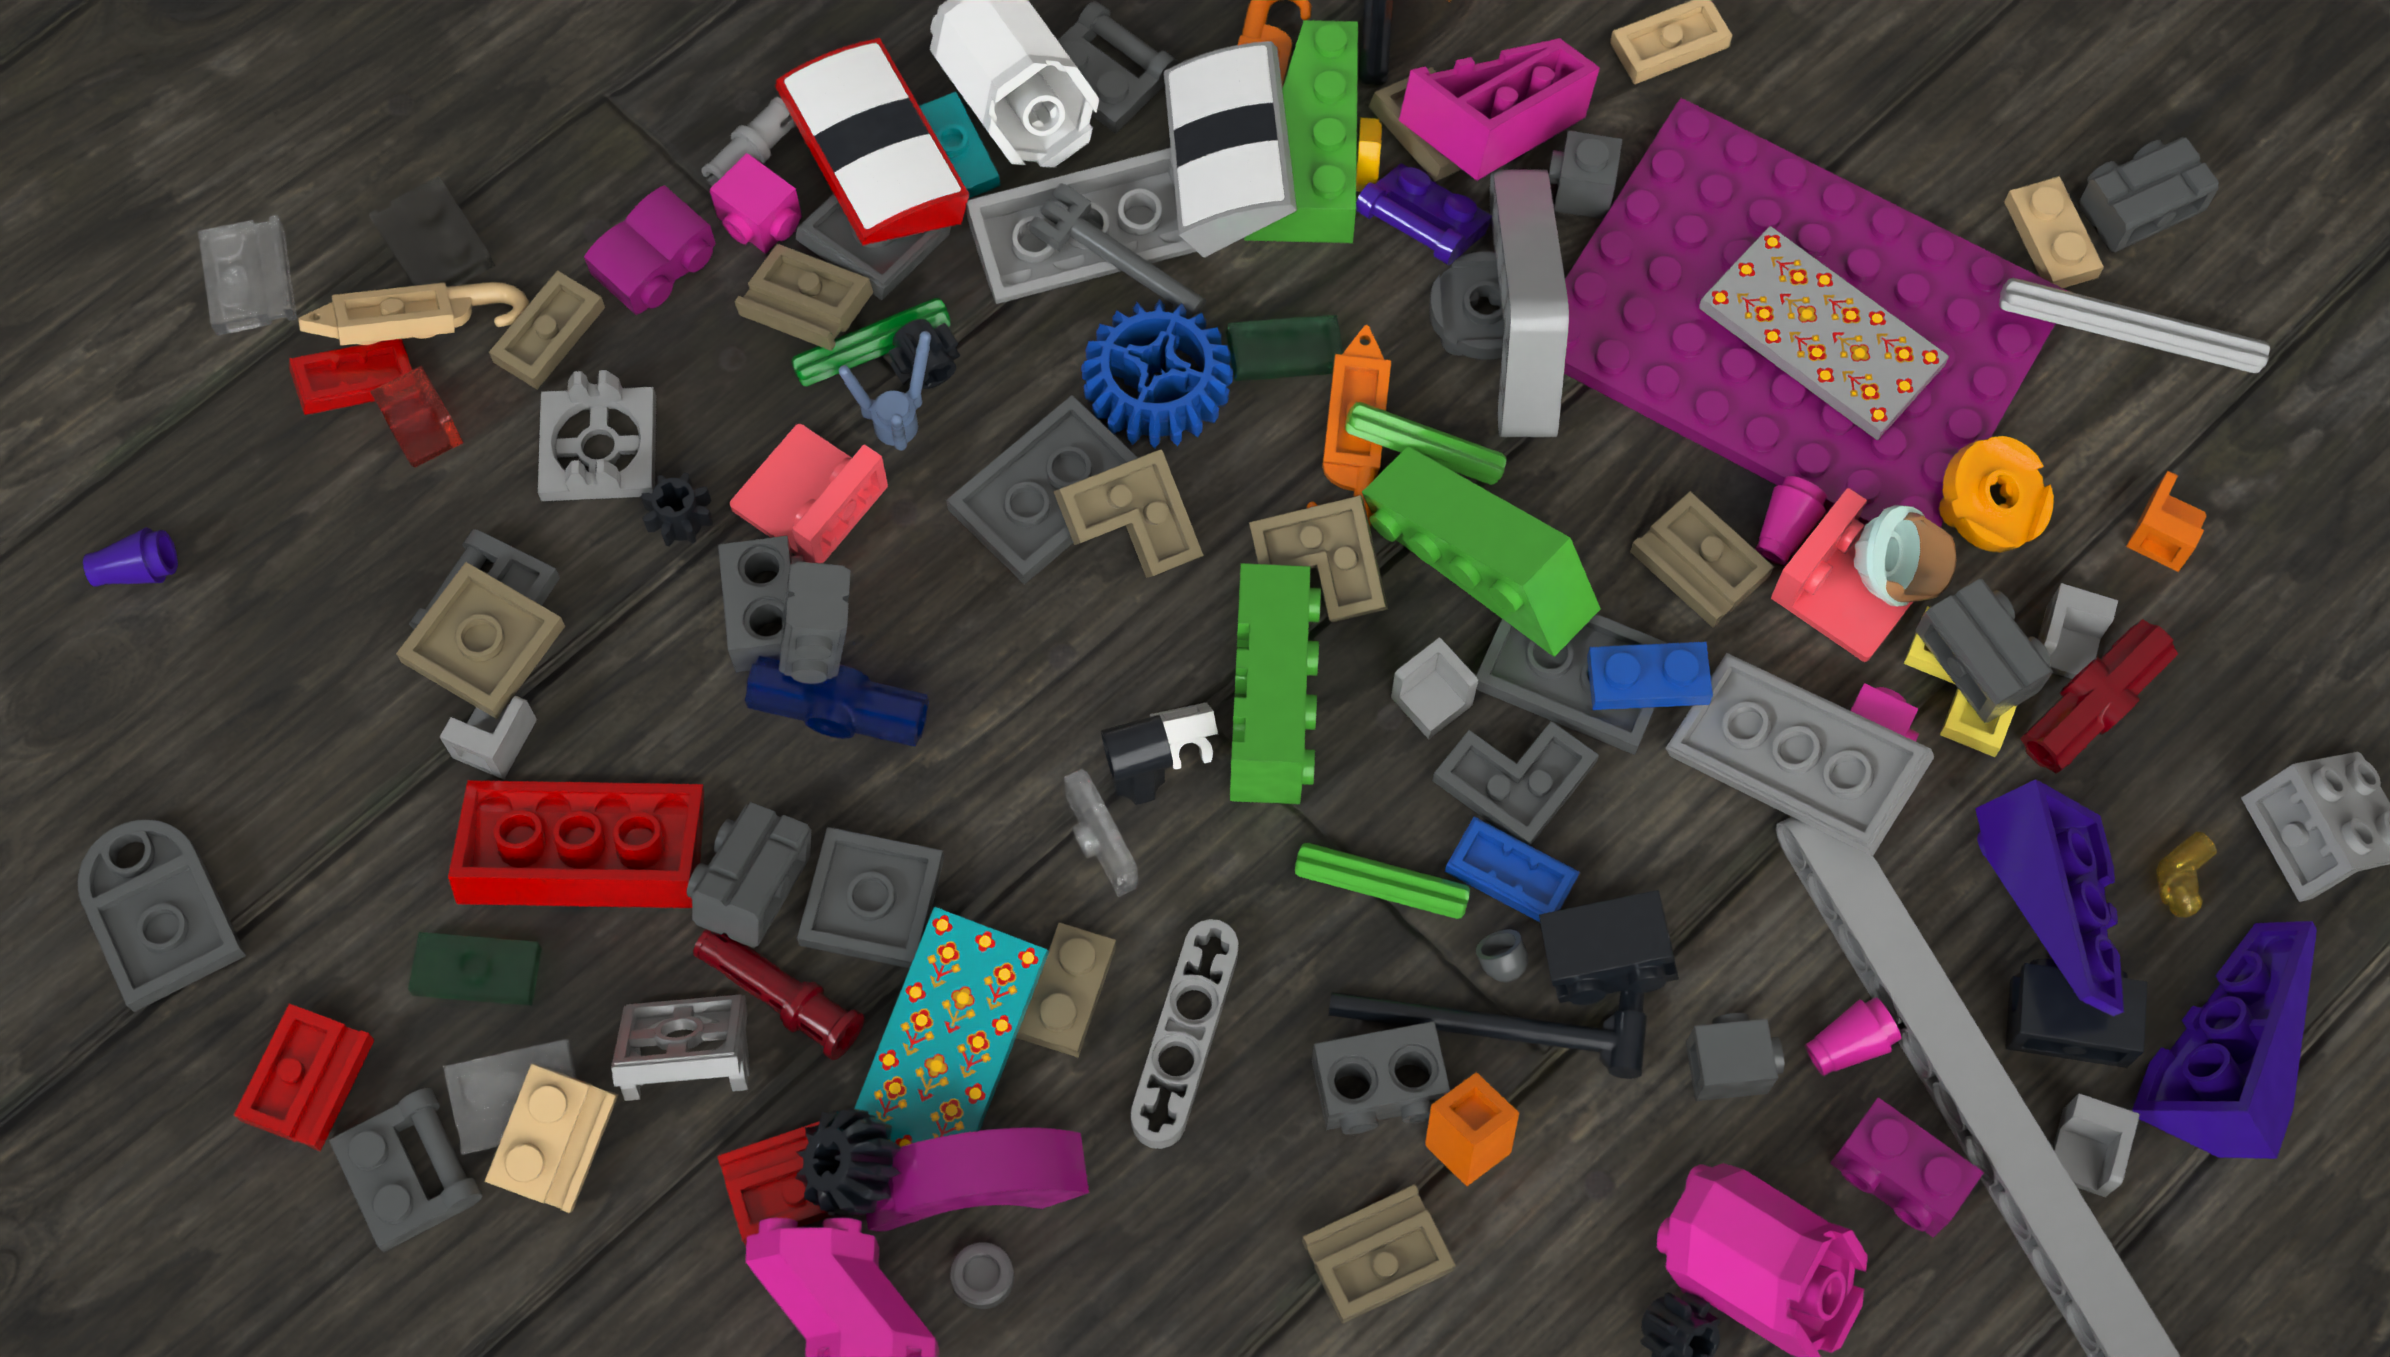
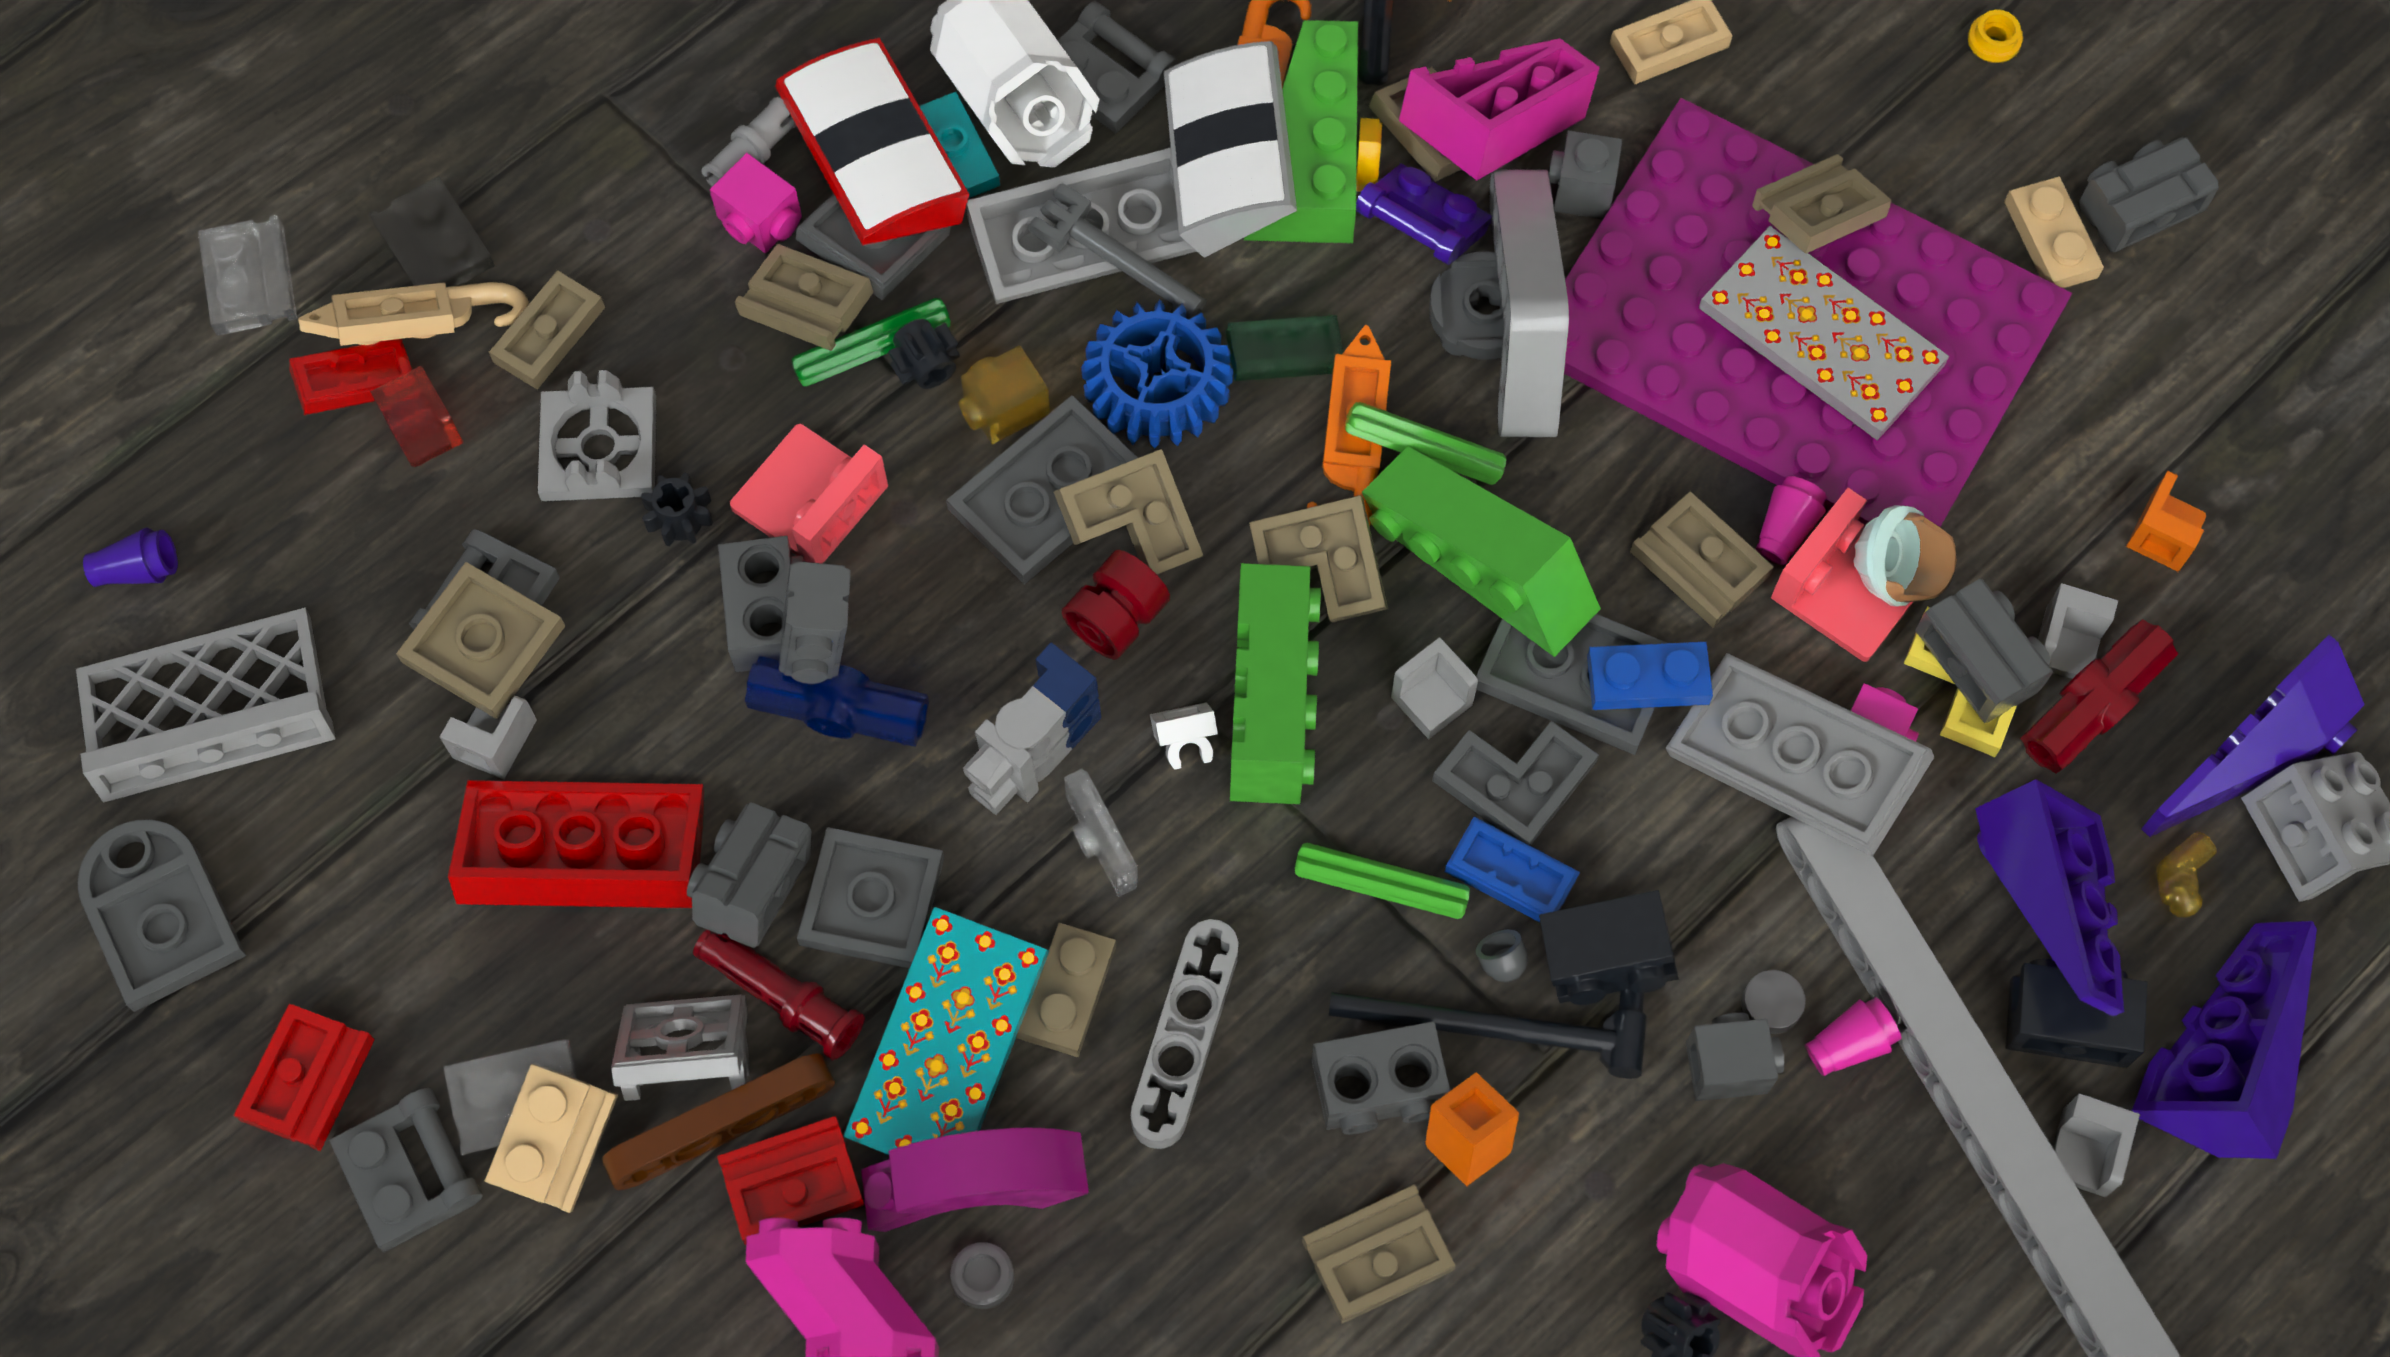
(208, 739): none -> light grey fence
(475, 968): clear green plate -> none
(651, 250): magenta brick -> none
(718, 1121): none -> reddish brown beam
(848, 1162): black gear -> none
(893, 411): sand blue plant -> none
(1003, 395): none -> clear yellow brick
(1033, 732): none -> light grey hips
(1122, 597): none -> dark red wheel
(1138, 757): black piece -> none
(1775, 997): none -> flat silver tile
(1822, 203): none -> dark tan plate
(1906, 1168): magenta brick -> none
(1968, 498): light orange plate -> none
(1999, 25): none -> yellow plate
(2134, 325): axle -> none
(2290, 727): none -> dark purple wedge

